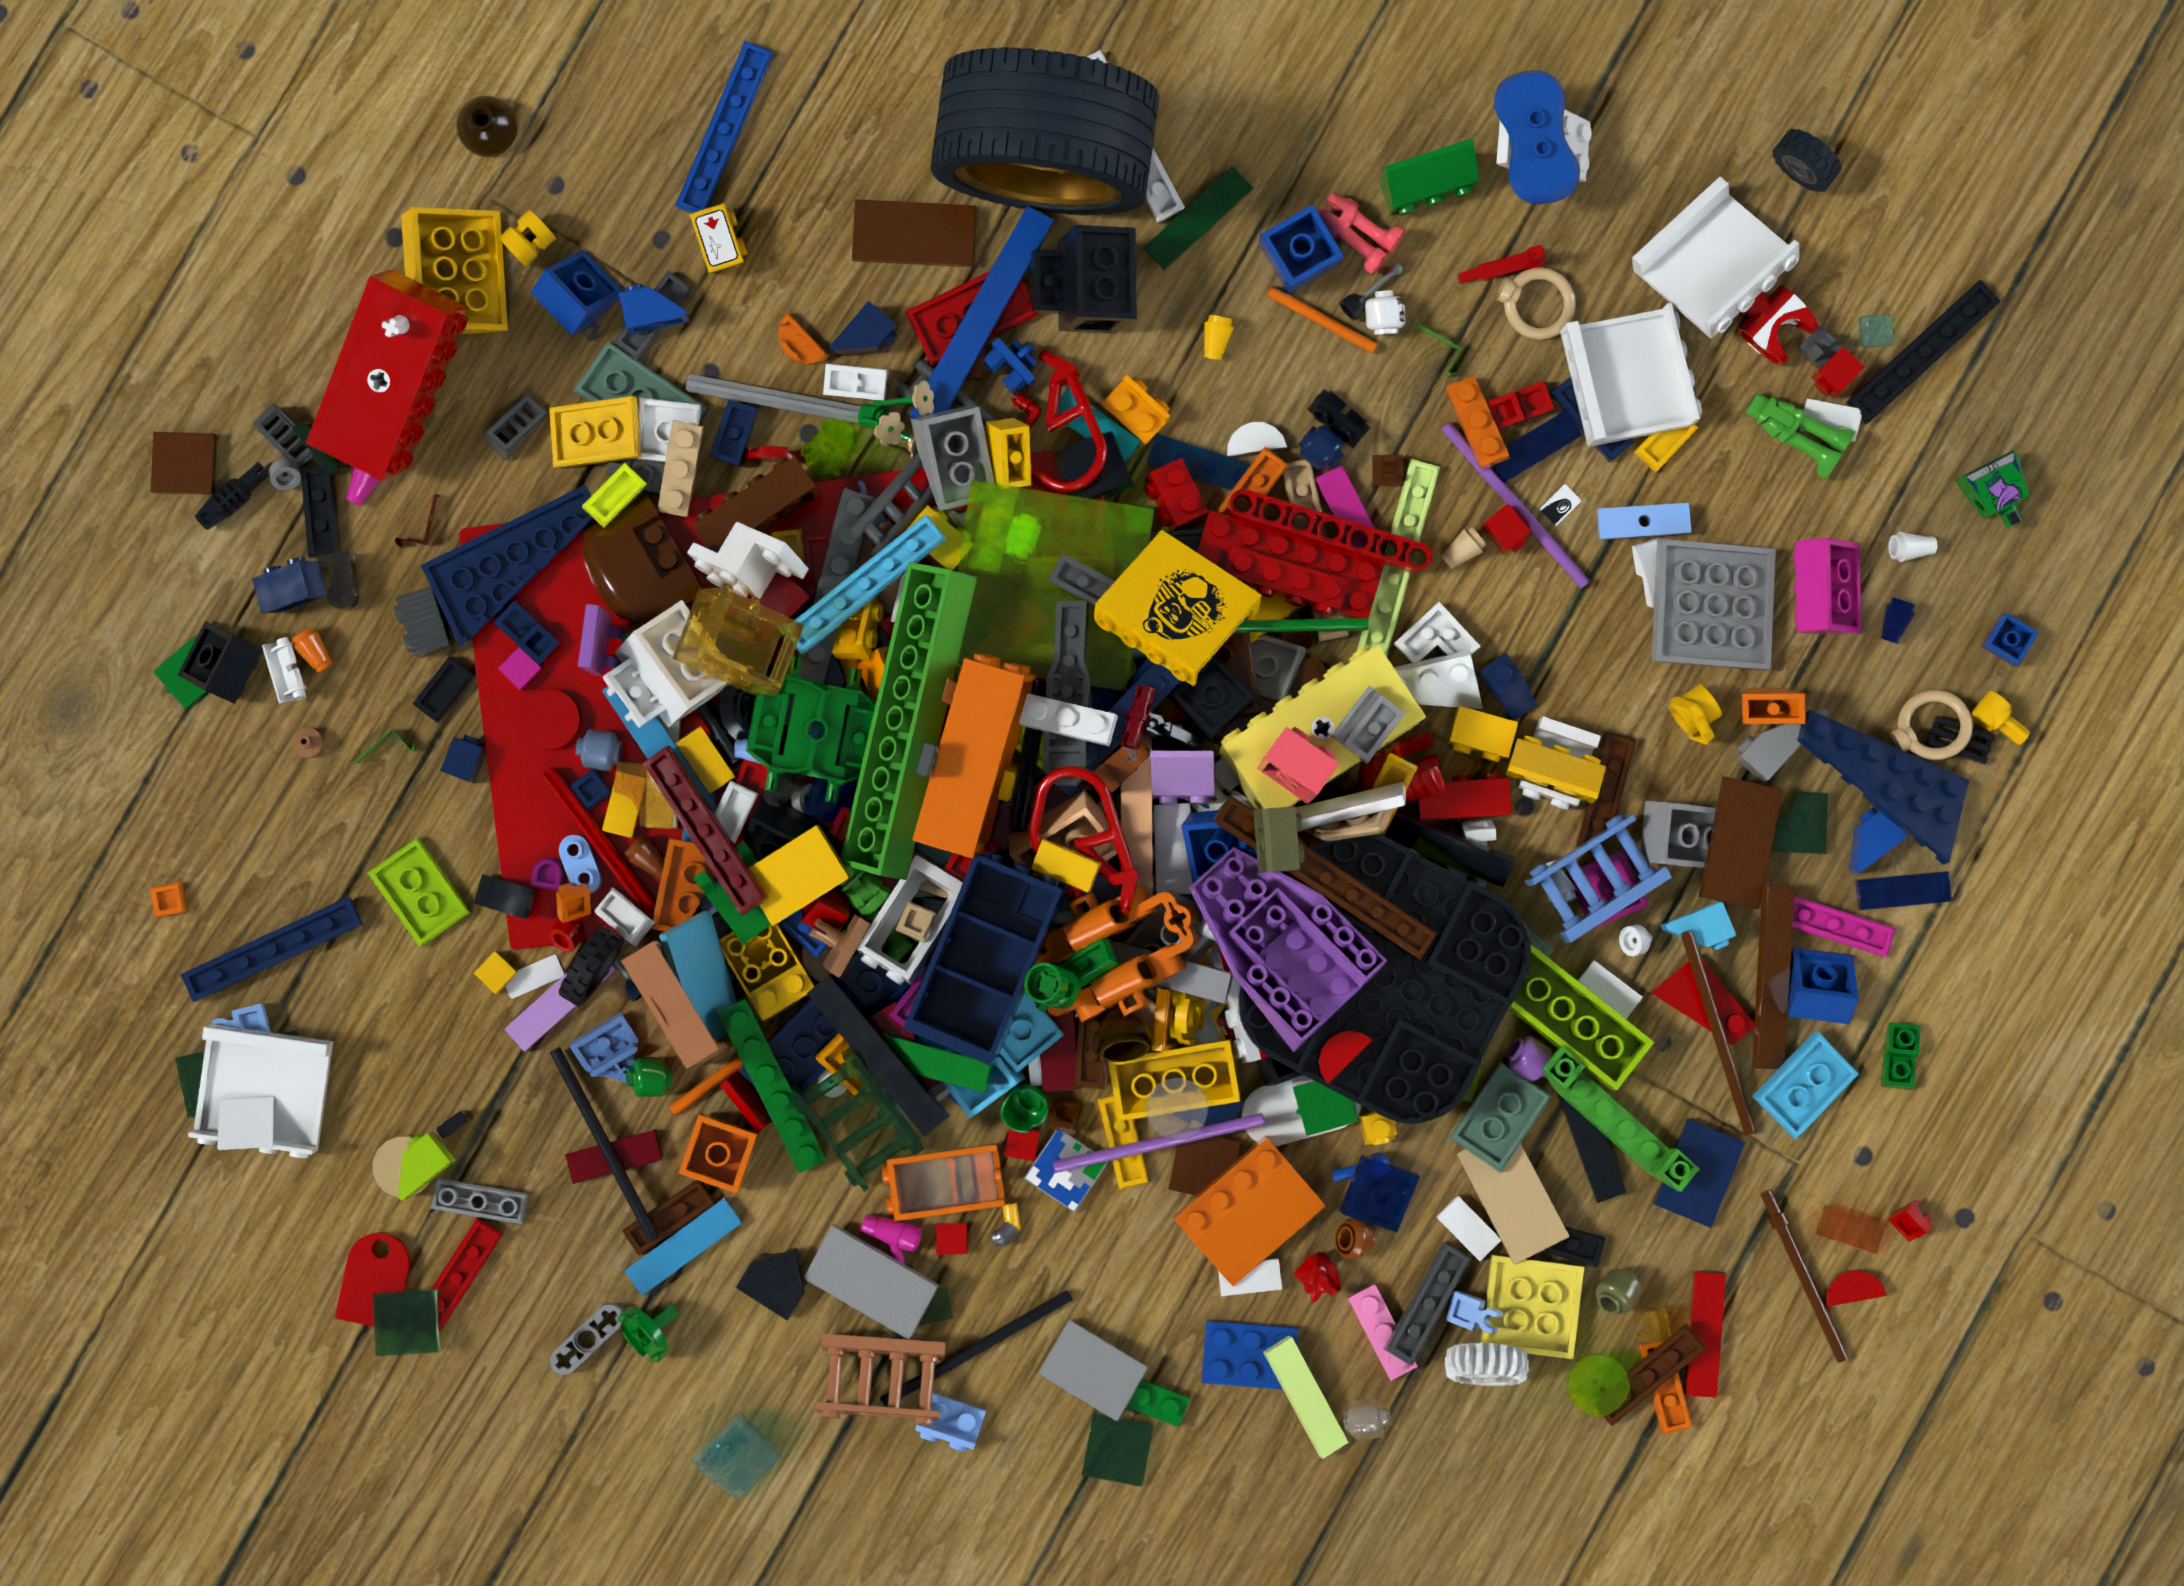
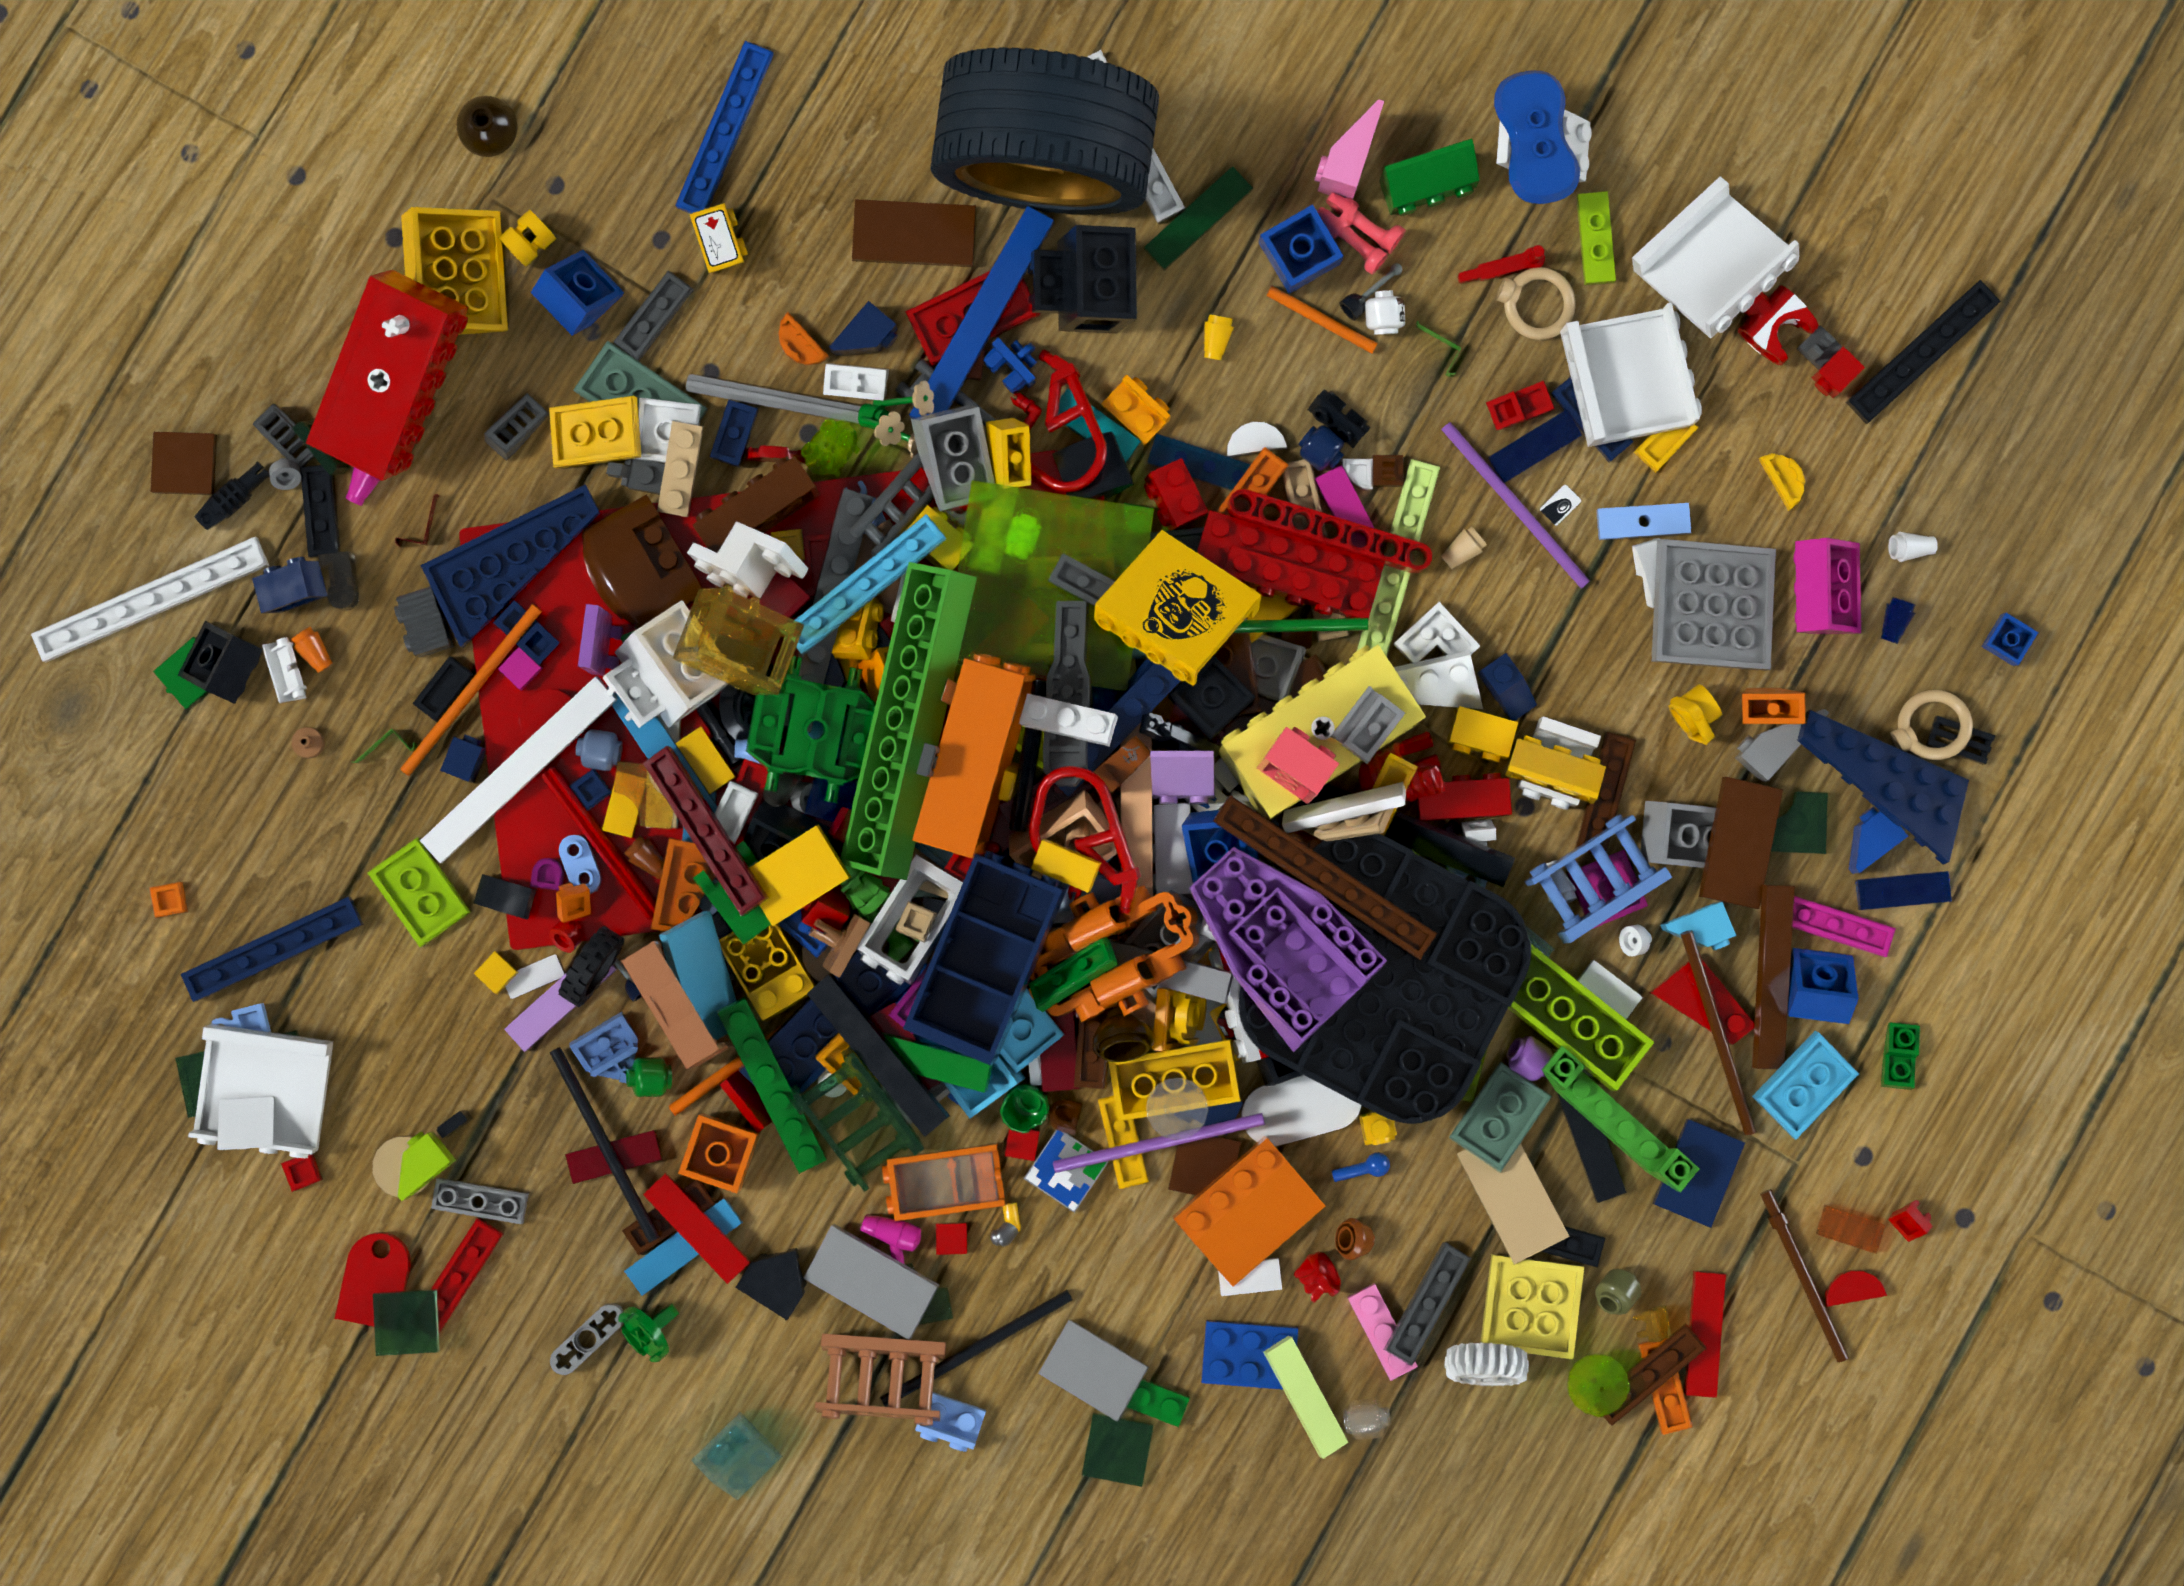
(150, 599): none -> white tile
(301, 1172): none -> red tile
(471, 689): none -> orange piece
(518, 770): none -> white tile
(614, 495): neon yellow tile -> none
(624, 917): white tile -> none
(649, 310): blue slope -> none
(696, 1228): none -> red tile
(1052, 985): green wheel -> none
(1138, 717): dark red pin -> none
(1278, 839): olive slope -> none
(1322, 1108): green piece -> none
(1339, 1052): red tile -> none
(1347, 157): none -> bright pink slope
(1359, 472): none -> white tile
(1379, 1193): clear blue plate -> none
(1468, 1228): white tile -> none
(1470, 1313): light blue plate -> none
(1477, 422): orange plate -> none
(1507, 529): red brick -> none
(1596, 238): none -> lime plate
(1782, 421): bright green piece -> none
(1786, 478): none -> yellow tile
(1806, 160): black wheel -> none
(1833, 415): white sticker -> none
(1876, 331): clear light blue tile -> none
(1994, 713): yellow axle -> none
(1996, 488): torso -> none

